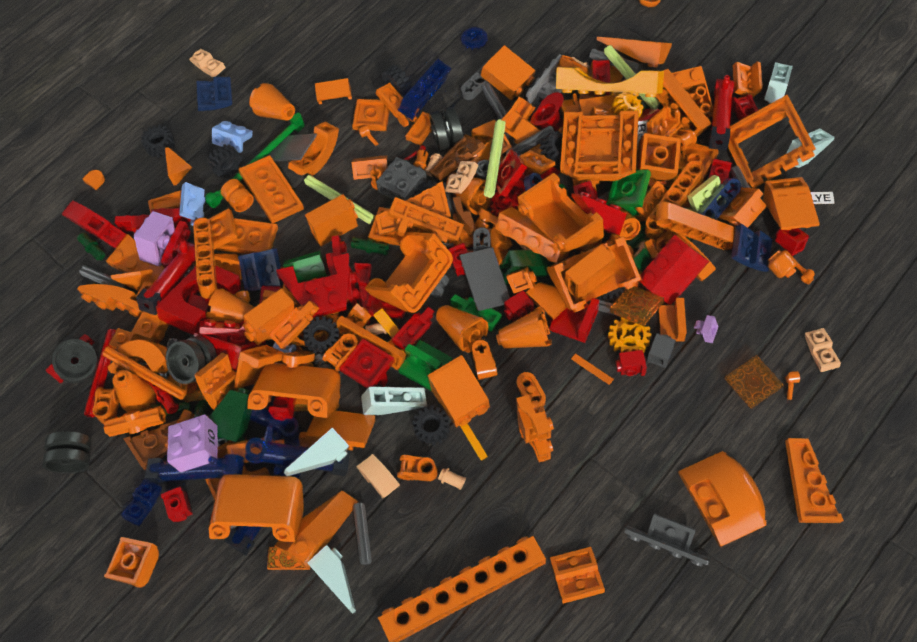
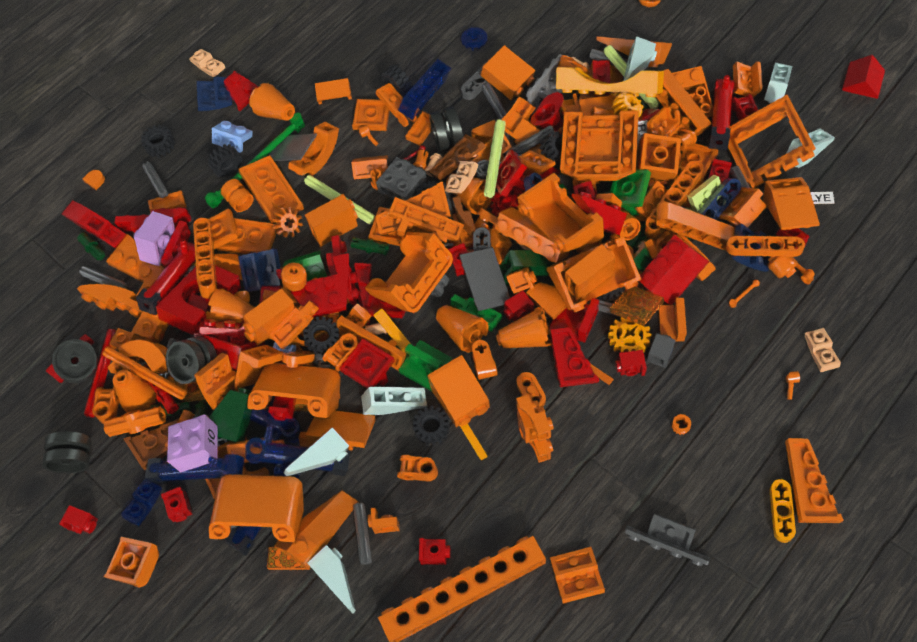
(78, 520): none -> red brick
(133, 279): orange slope -> none
(155, 179): none -> dark grey axle
(176, 166): orange slope -> none
(192, 202): light blue bracket -> none
(239, 89): none -> red wing
(292, 225): none -> orange gear
(294, 276): none -> orange head
(378, 476): light nougat slope -> none
(385, 524): none -> orange bracket
(413, 329): red hinge -> none
(426, 557): none -> red brick
(451, 478): light nougat pin -> none
(569, 359): none -> red wing
(610, 198): none -> orange tile
(639, 57): none -> light aqua slope
(675, 426): none -> orange bush
(707, 328): lavender tile -> none
(725, 497): orange slope -> none
(733, 302): none -> orange hinge
(753, 381): clear orange plate -> none
(764, 242): none -> orange beam
(777, 526): none -> light orange beam
(864, 77): none -> red slope

